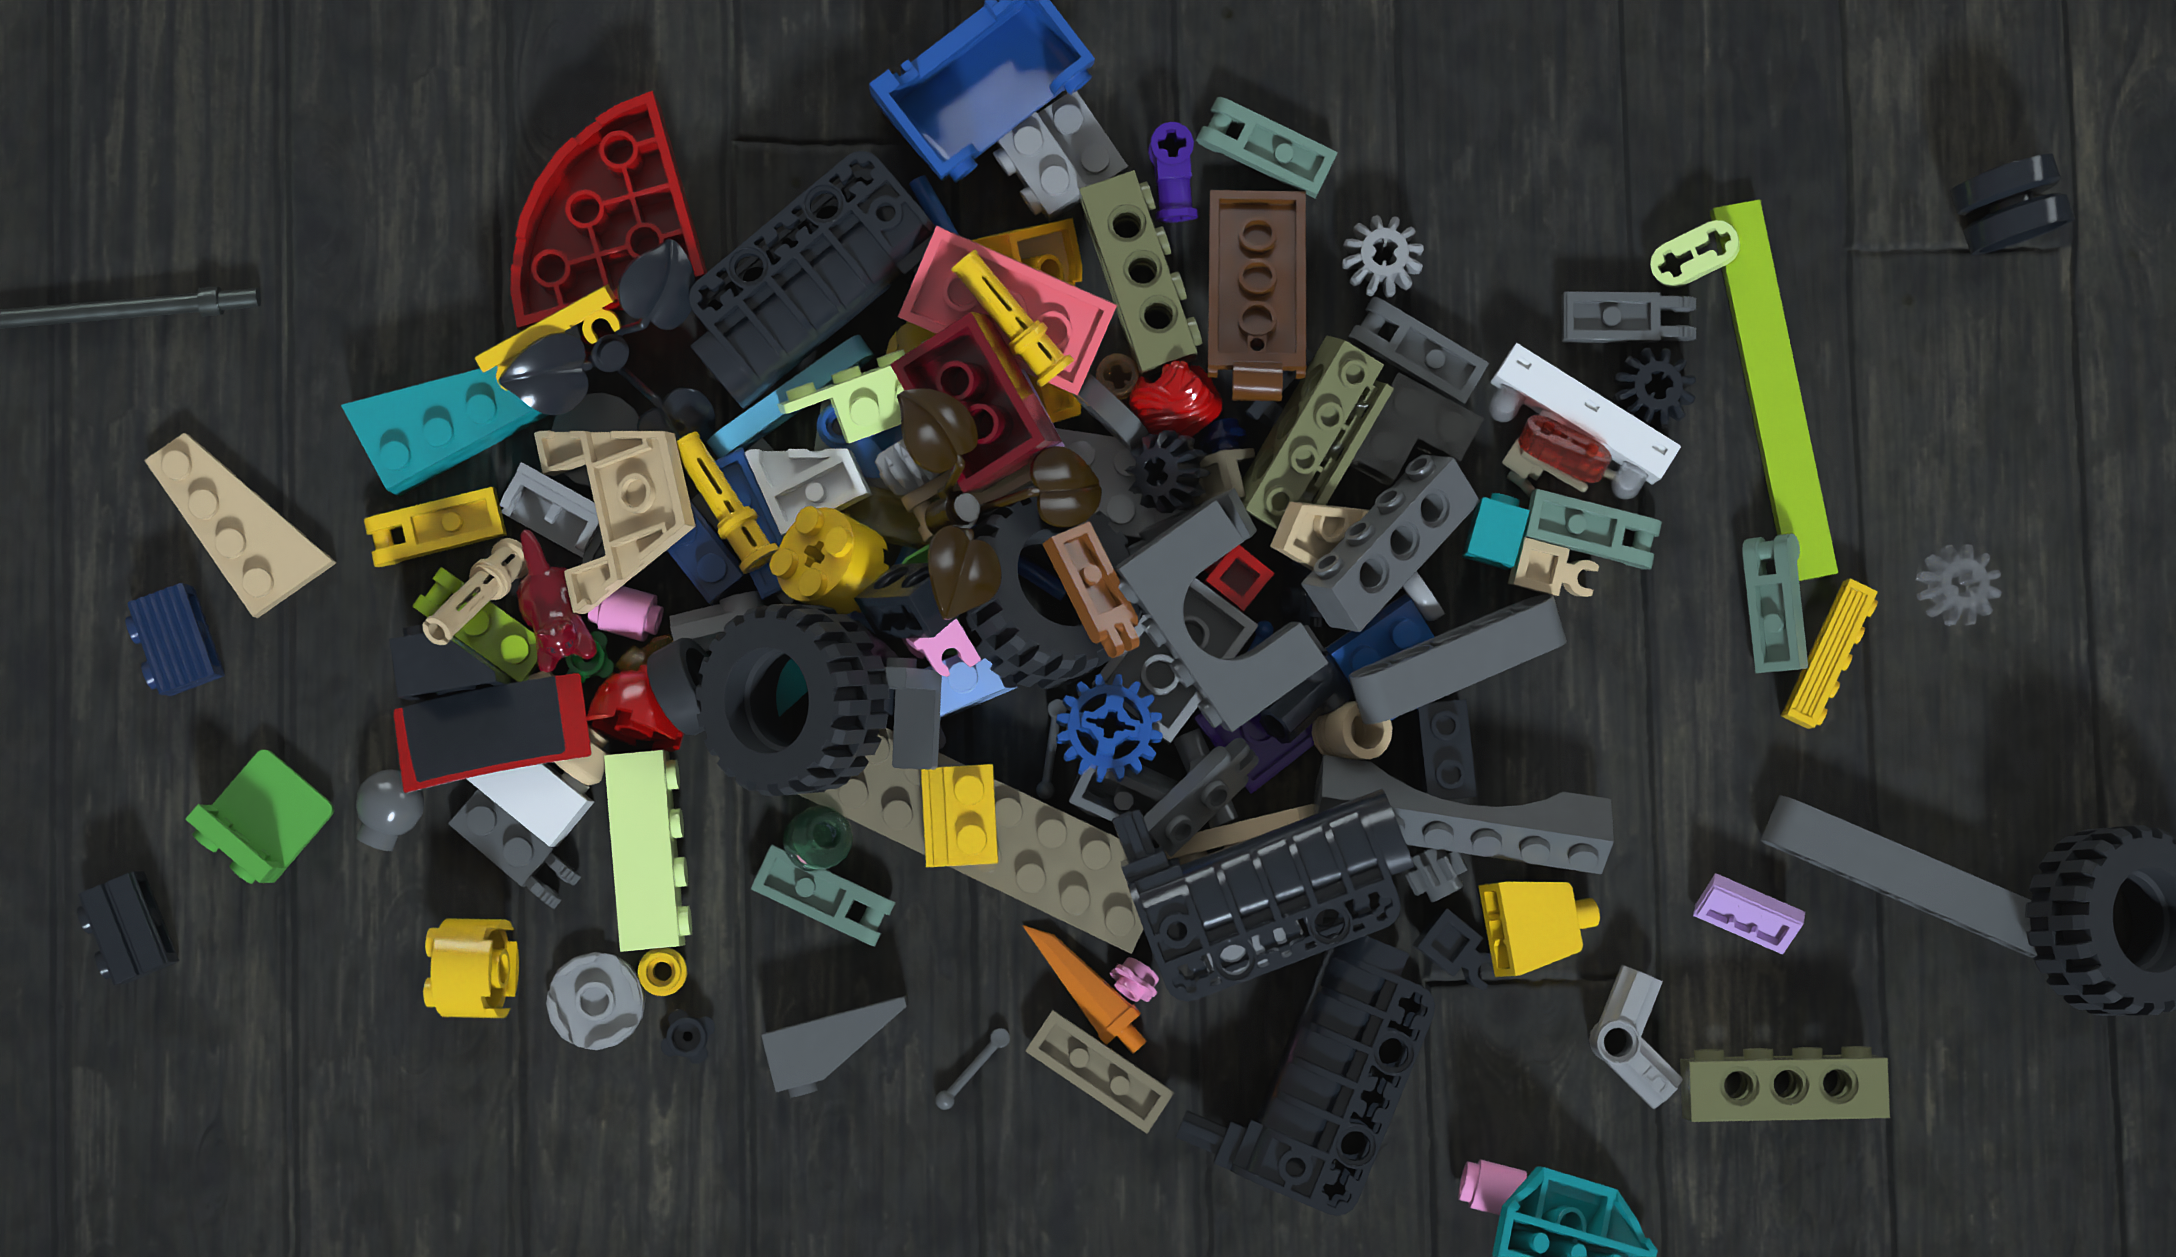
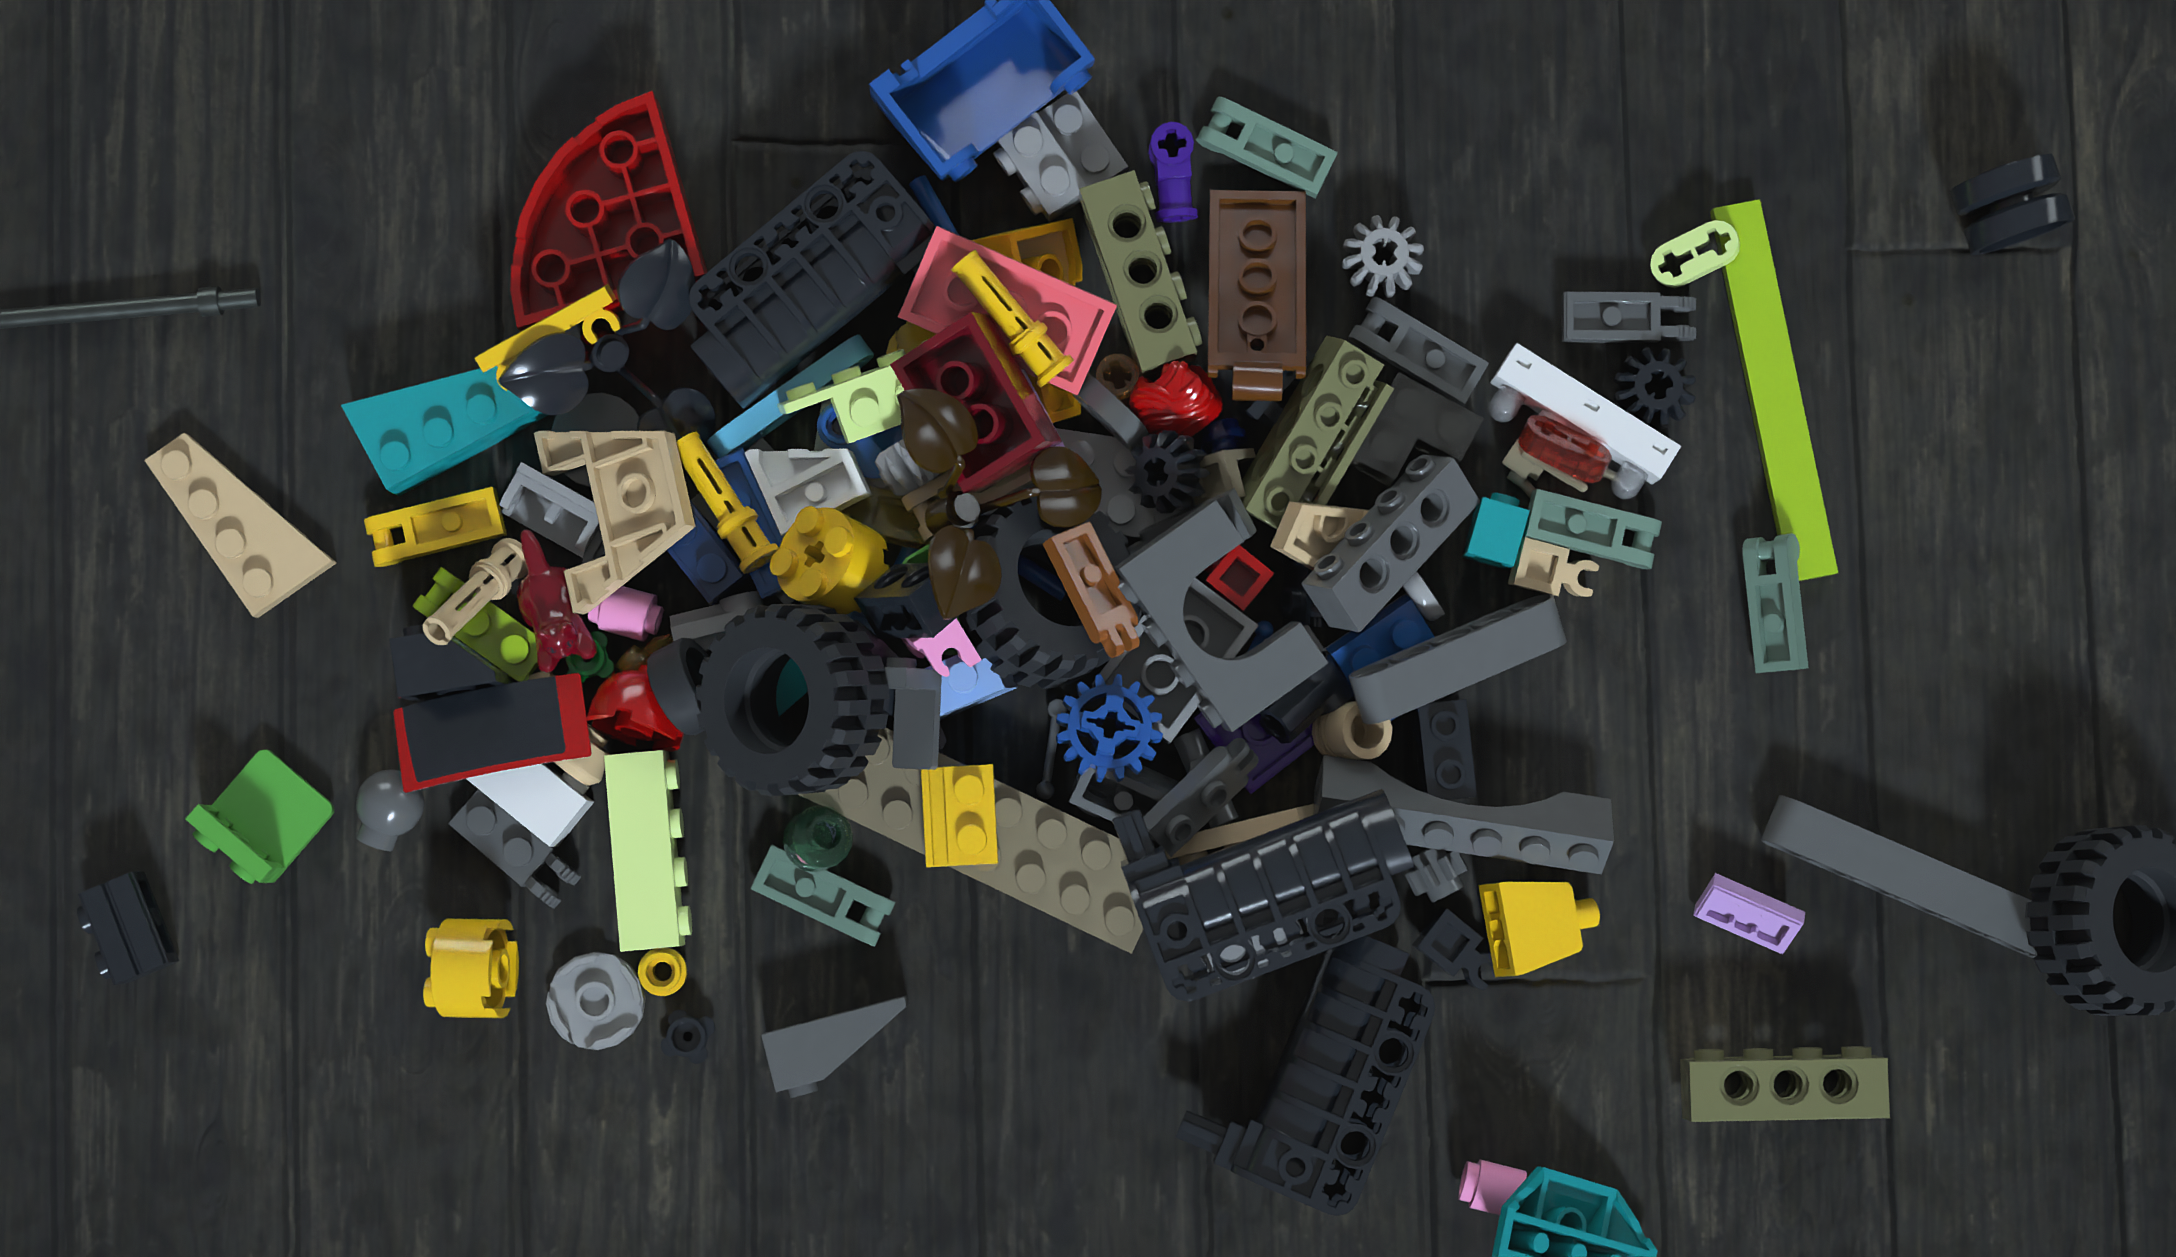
(174, 640): dark blue brick -> none
(1000, 1039): dark grey hinge -> none
(1099, 1071): dark tan plate -> none
(1100, 1003): orange bar -> none
(1135, 980): bright pink plate -> none
(1638, 1062): light grey piece -> none
(1830, 654): yellow piece -> none
(1970, 574): clear gear -> none

